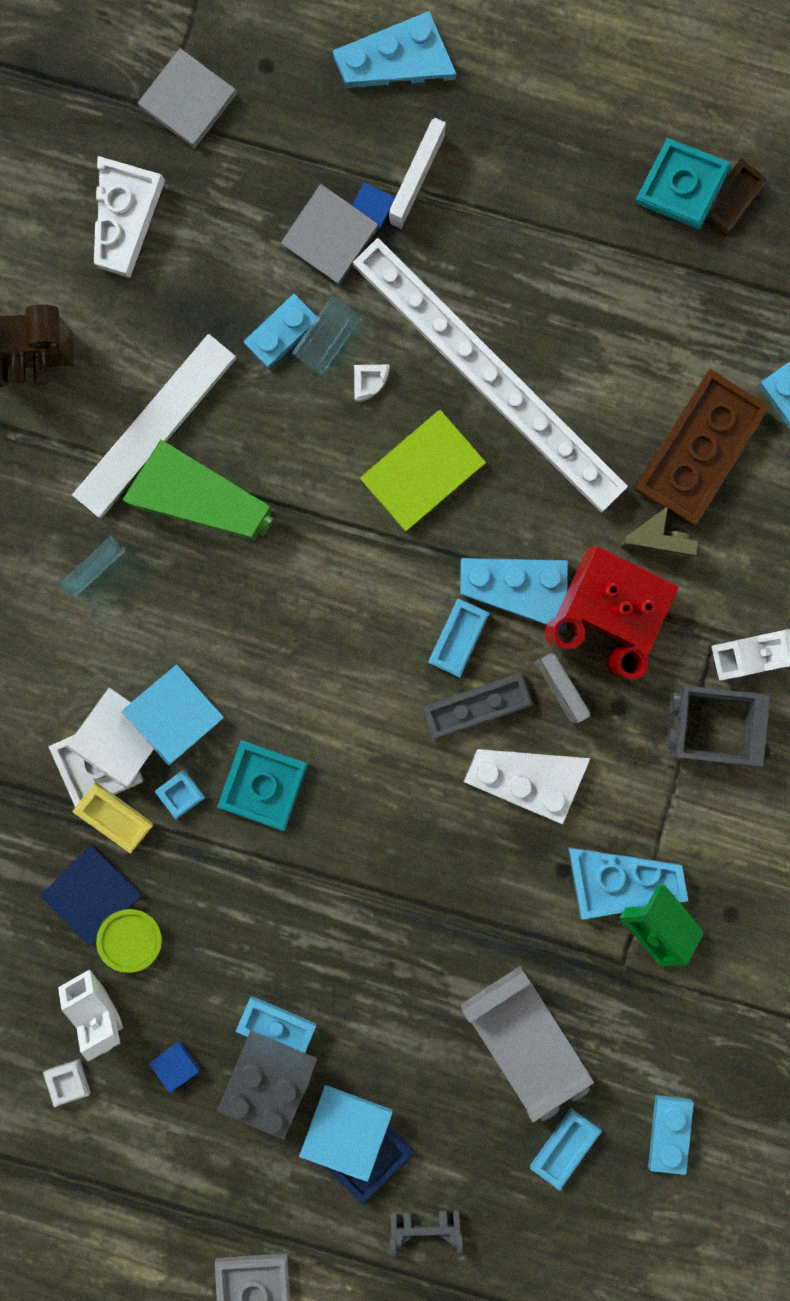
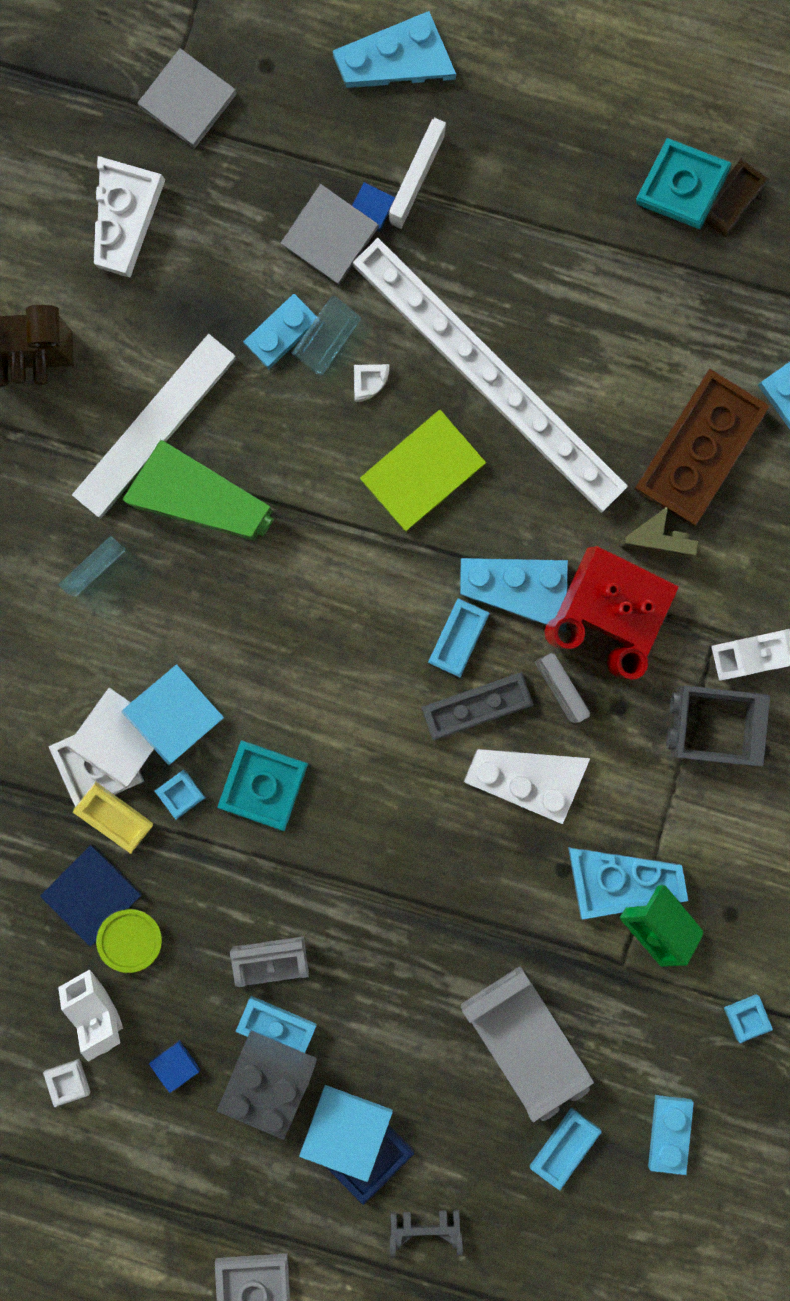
(269, 961): none -> light grey hinge
(748, 1018): none -> medium azure tile

